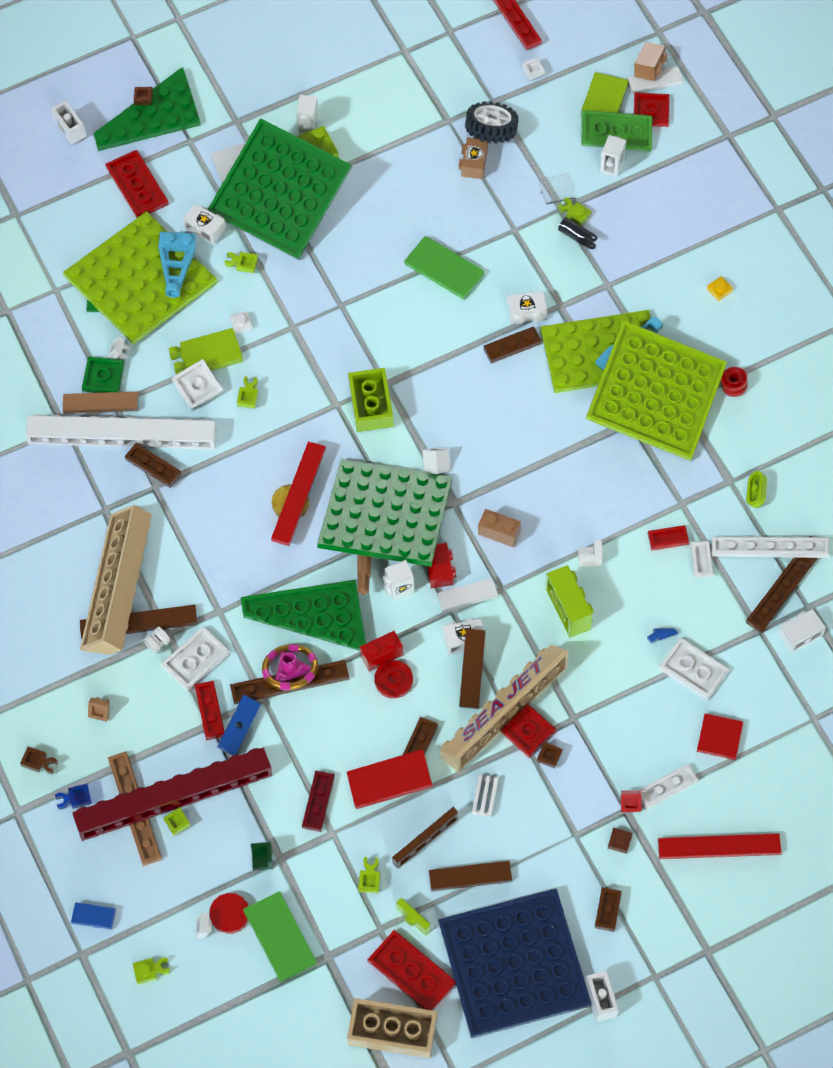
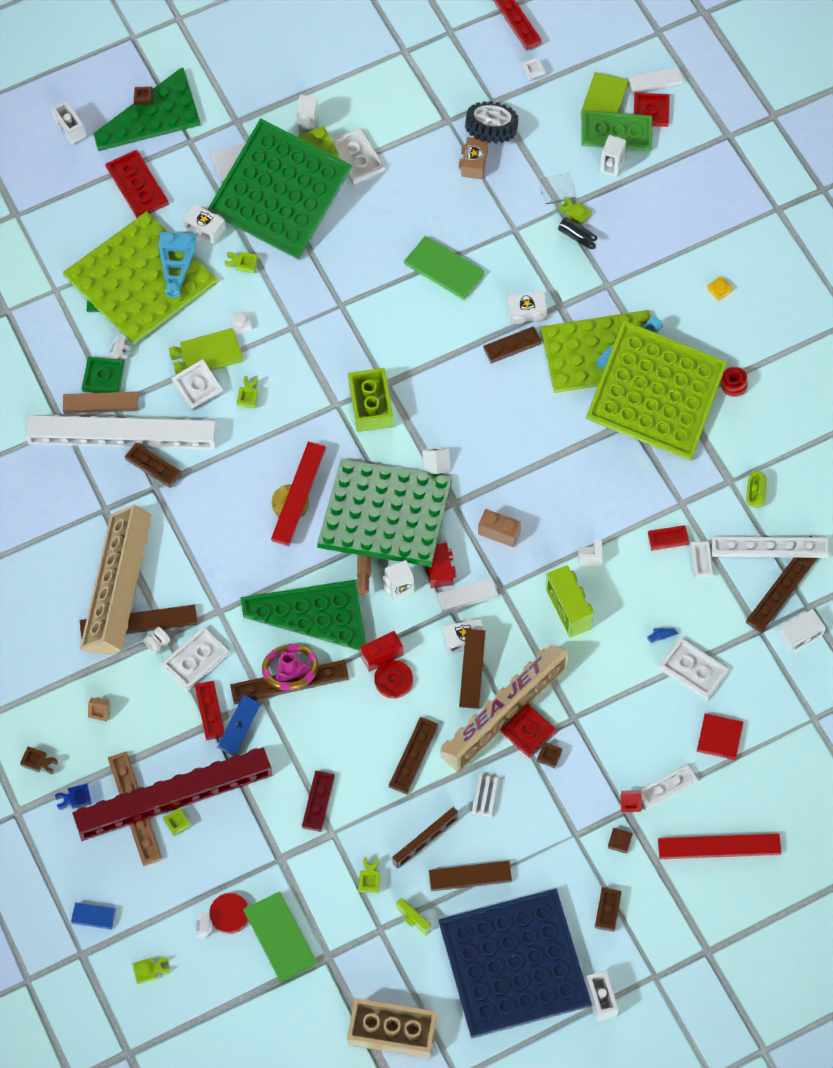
(262, 856): dark green panel -> none
(358, 152): none -> white tile
(389, 779): red tile -> none
(411, 971): red tile -> none
(650, 61): brick -> none

